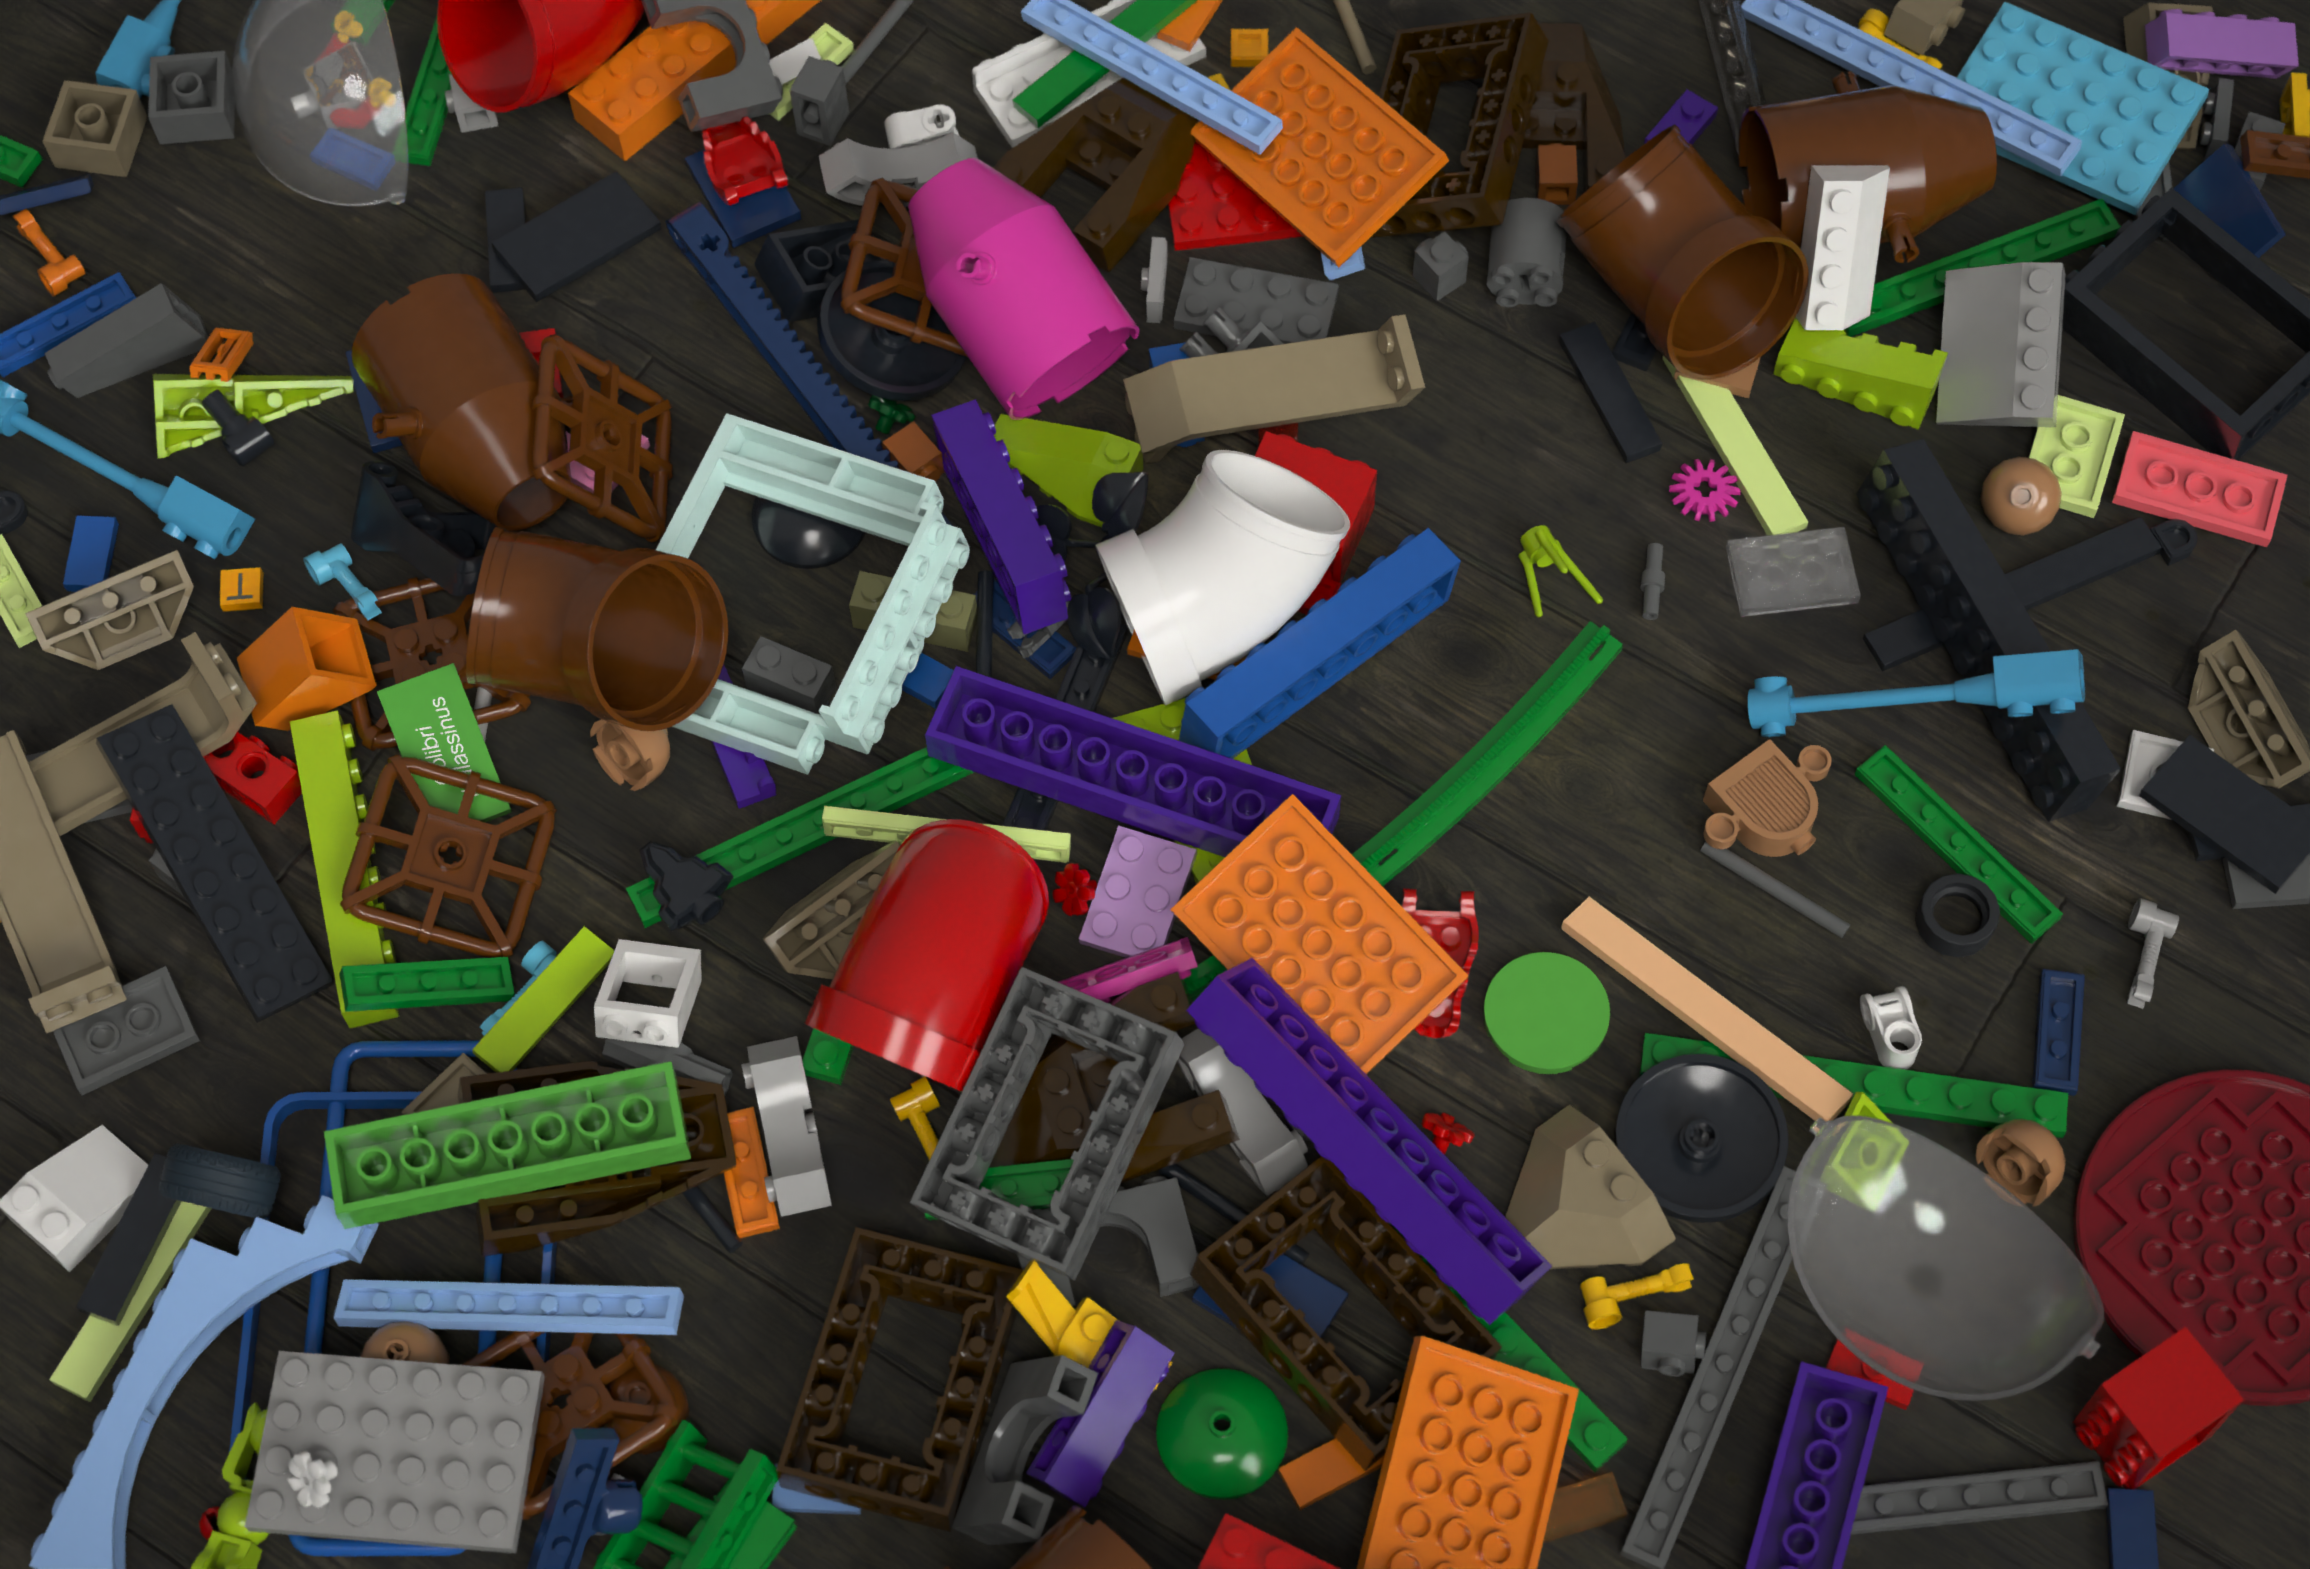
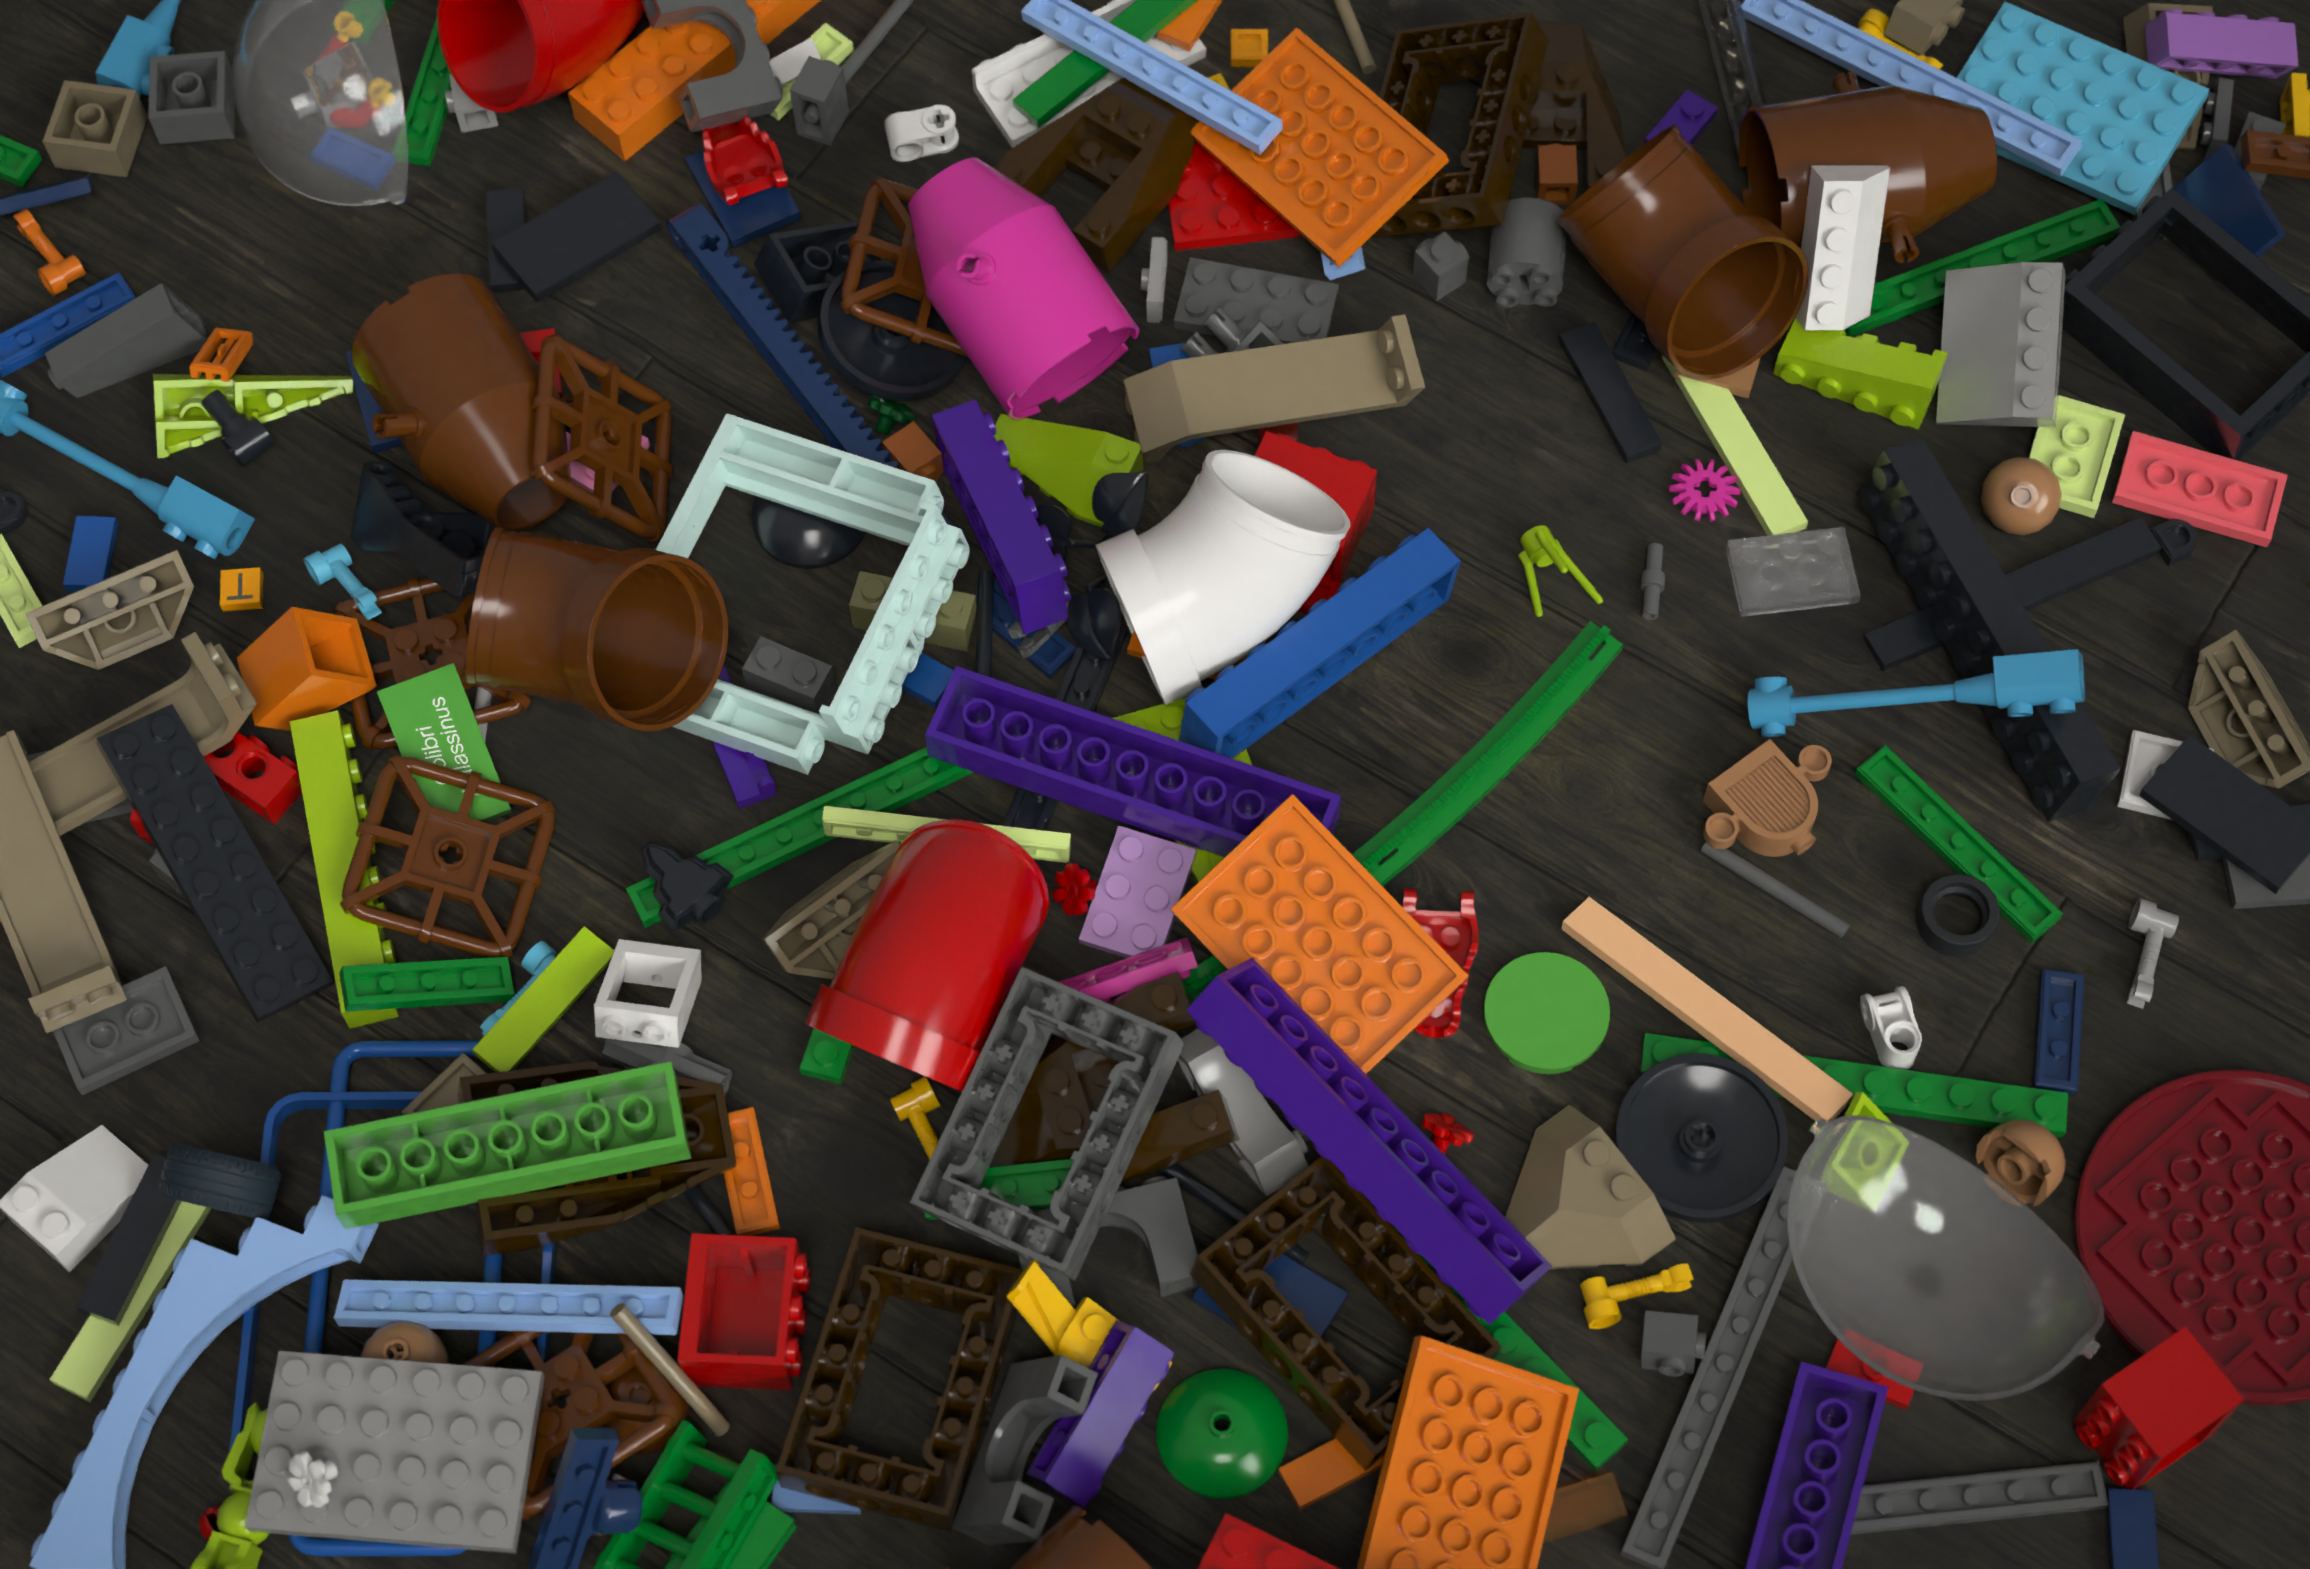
(631, 753): medium nougat cylinder -> none
(670, 1369): none -> dark tan bar
(744, 1312): none -> red container
(790, 1134): light grey brick -> none
(853, 166): light grey brick -> none

